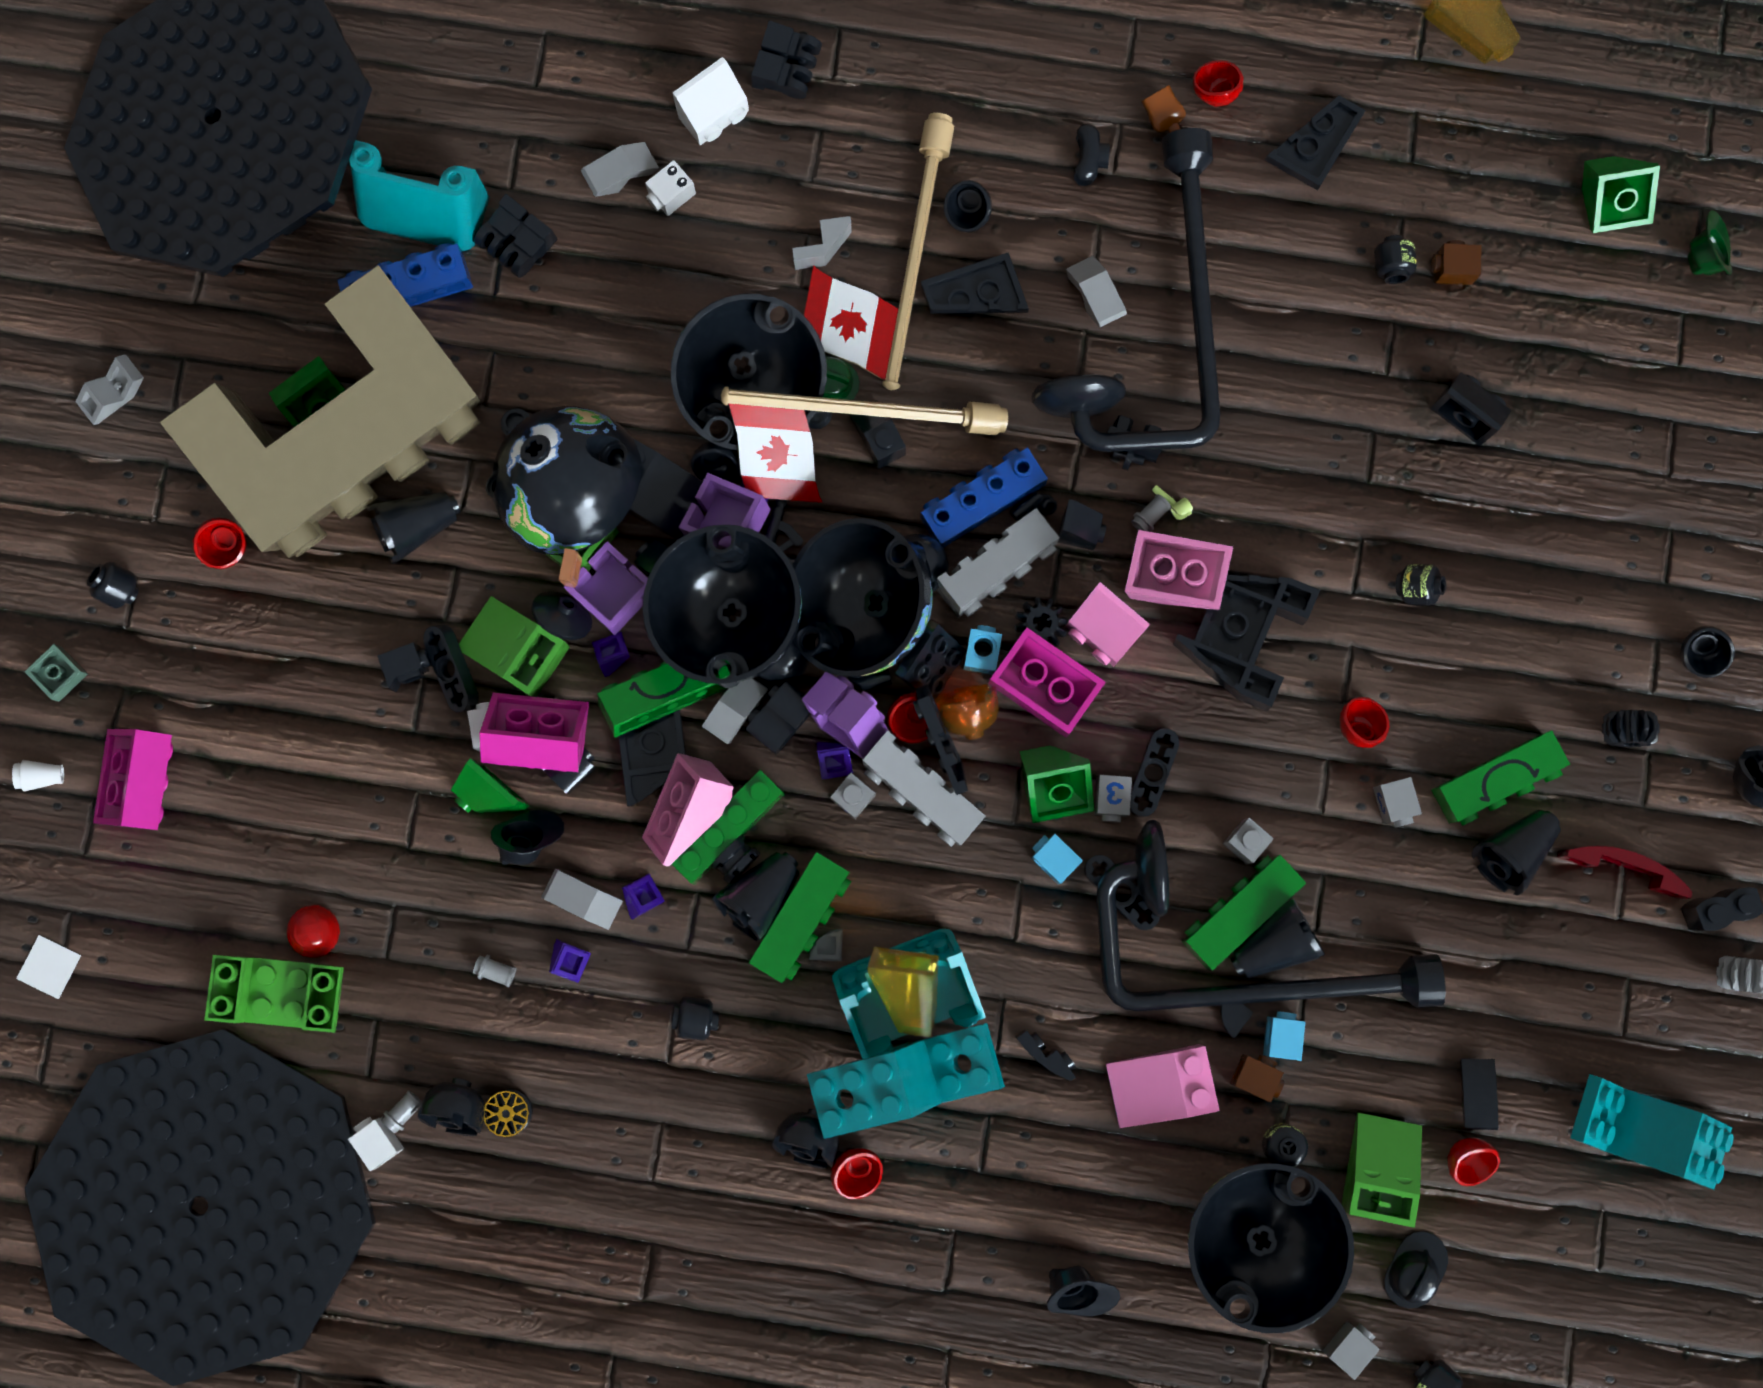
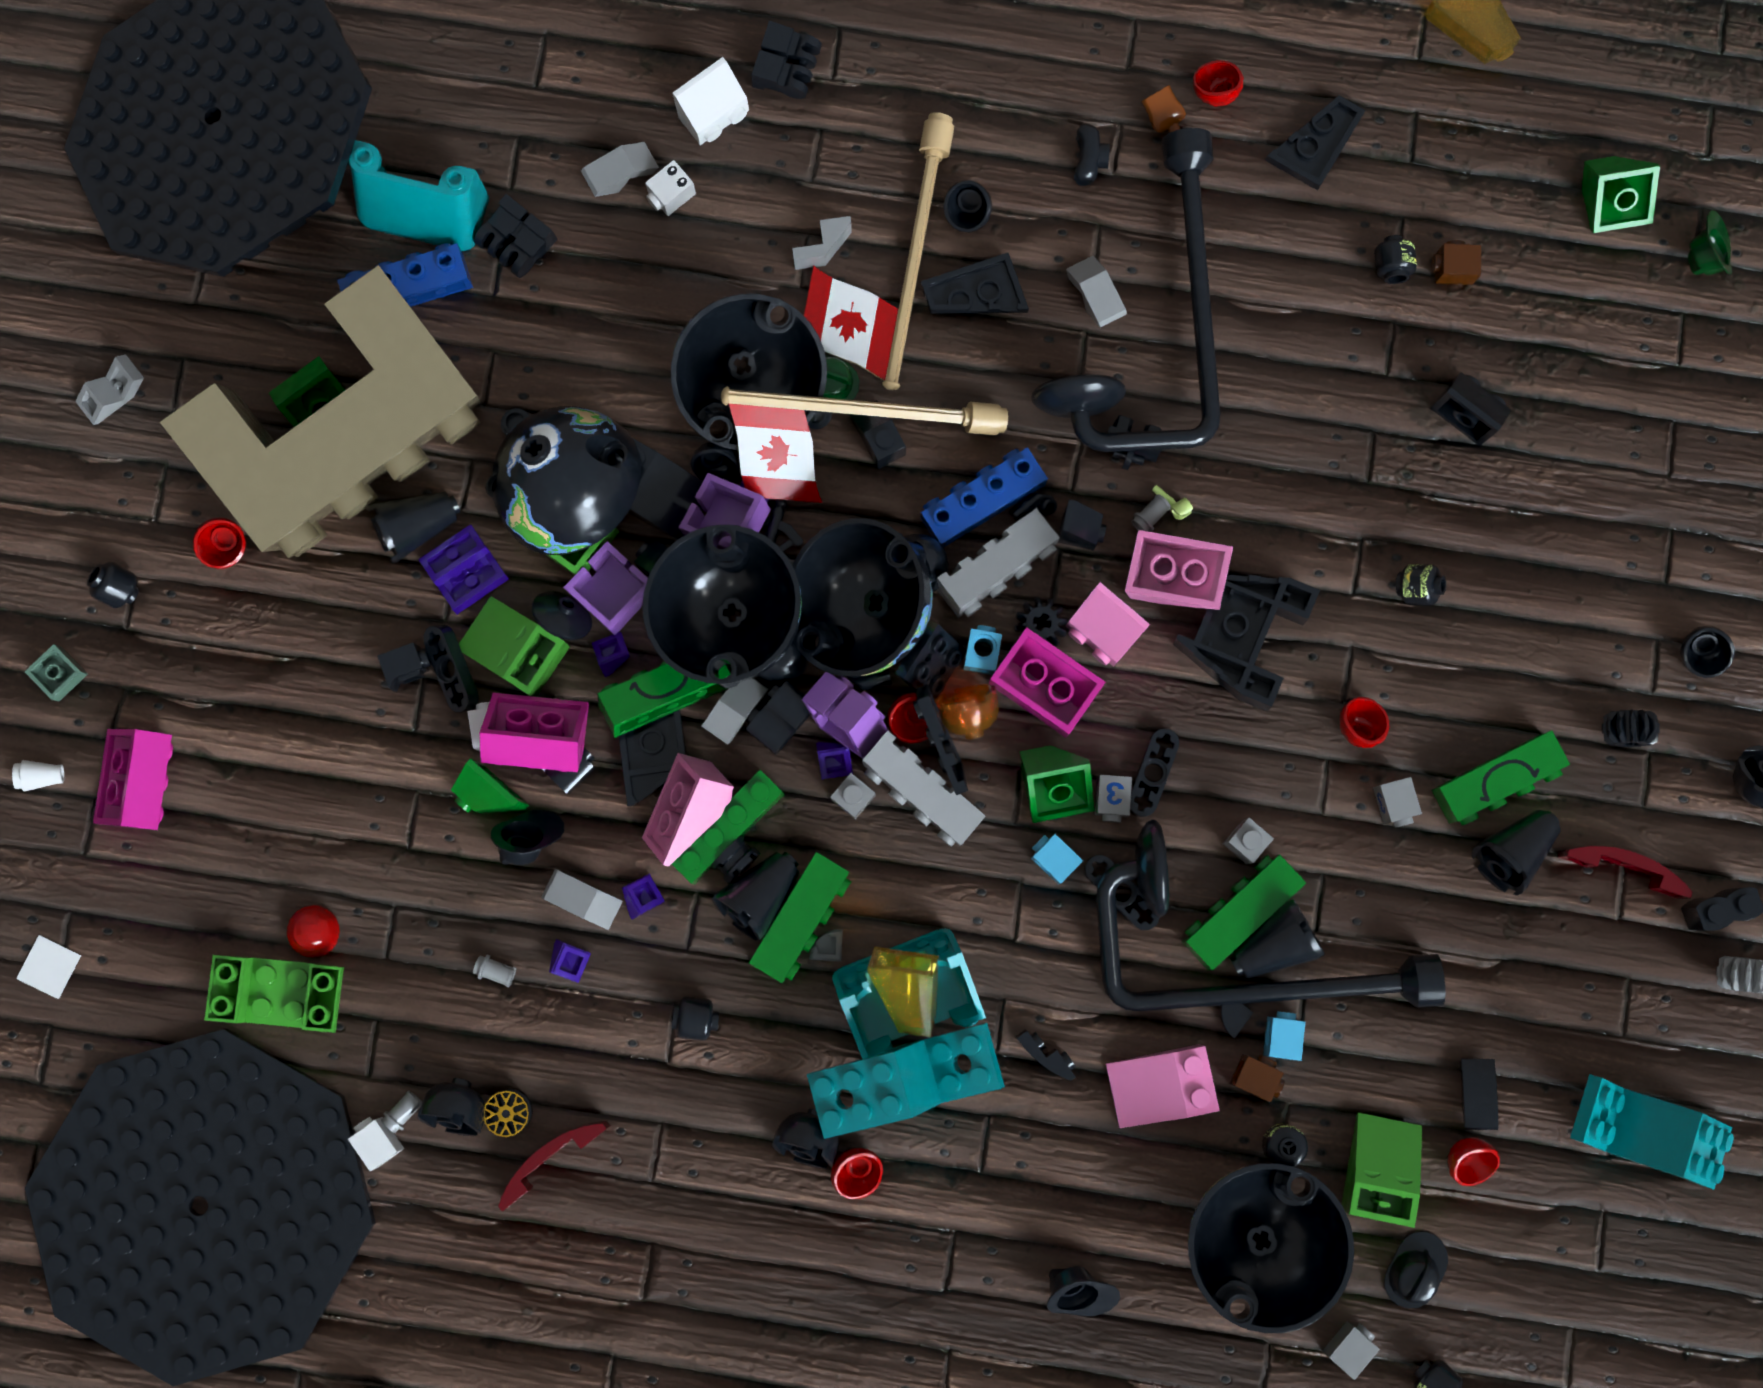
(463, 569): none -> dark purple slope
(520, 1185): none -> dark red slope
(570, 568): nougat tile -> none

